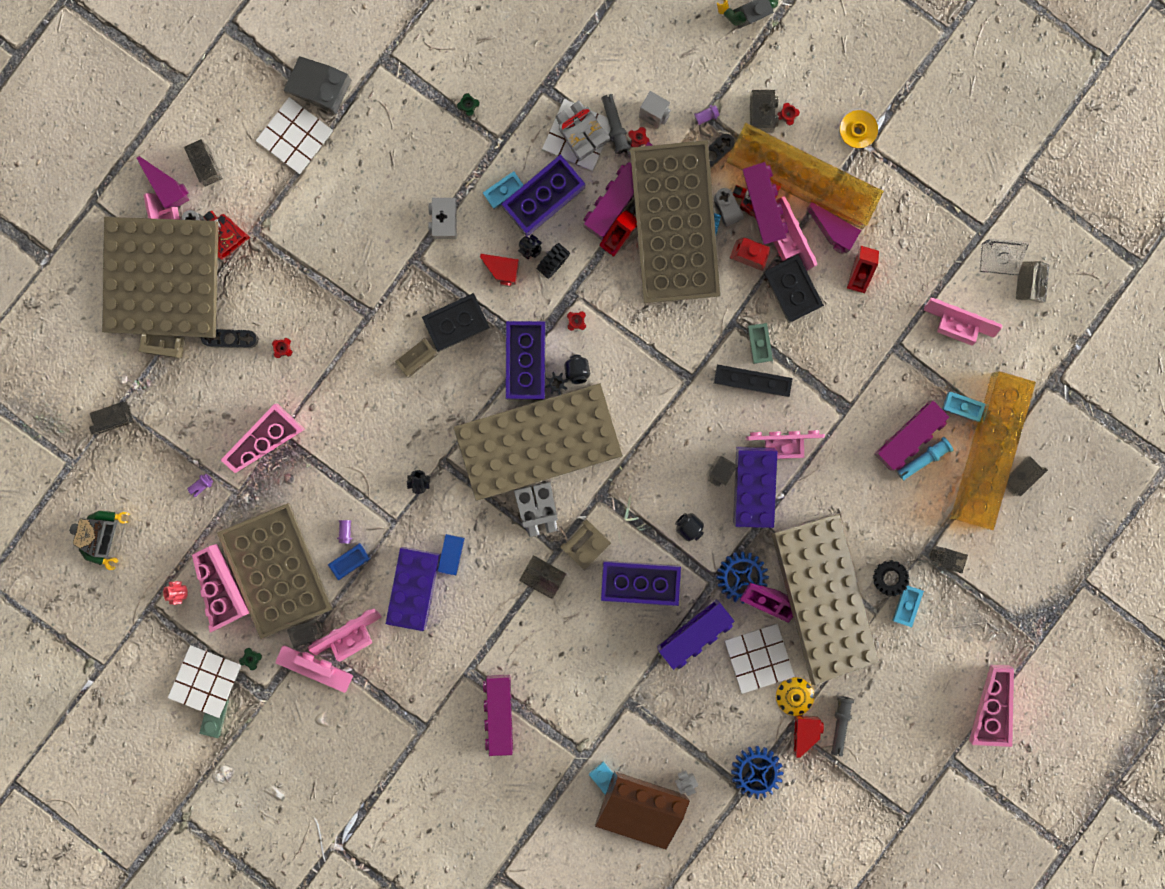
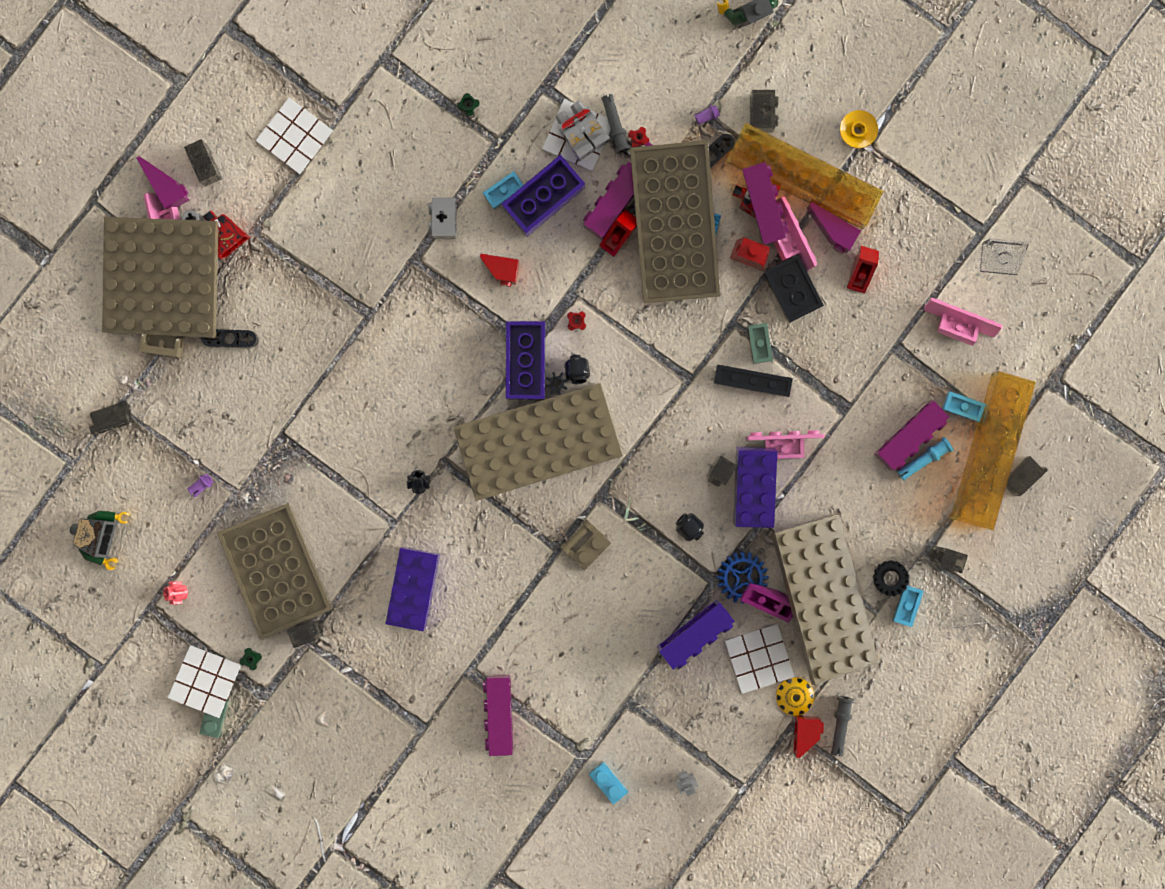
(218, 588): bright pink wedge -> none
(267, 434): bright pink wedge -> none
(277, 344): red plate -> none
(318, 84): dark grey slope -> none
(318, 670): bright pink bracket -> none
(344, 531): medium lavender pin -> none
(348, 638): bright pink bracket -> none
(349, 561): blue tile -> none
(416, 357): dark tan hinge -> none
(451, 554): blue tile -> none
(455, 322): black plate -> none
(530, 246): black gear -> none
(539, 513): light grey hips -> none
(542, 577): clear smoke panel -> none
(553, 260): black tyre -> none
(640, 583): dark purple brick -> none
(642, 810): reddish brown slope -> none
(655, 110): light grey brick -> none
(729, 210): light grey piece -> none
(763, 767): blue gear -> none
(787, 108): red plate -> none
(995, 711): bright pink wedge -> none
(1032, 281): clear smoke panel -> none

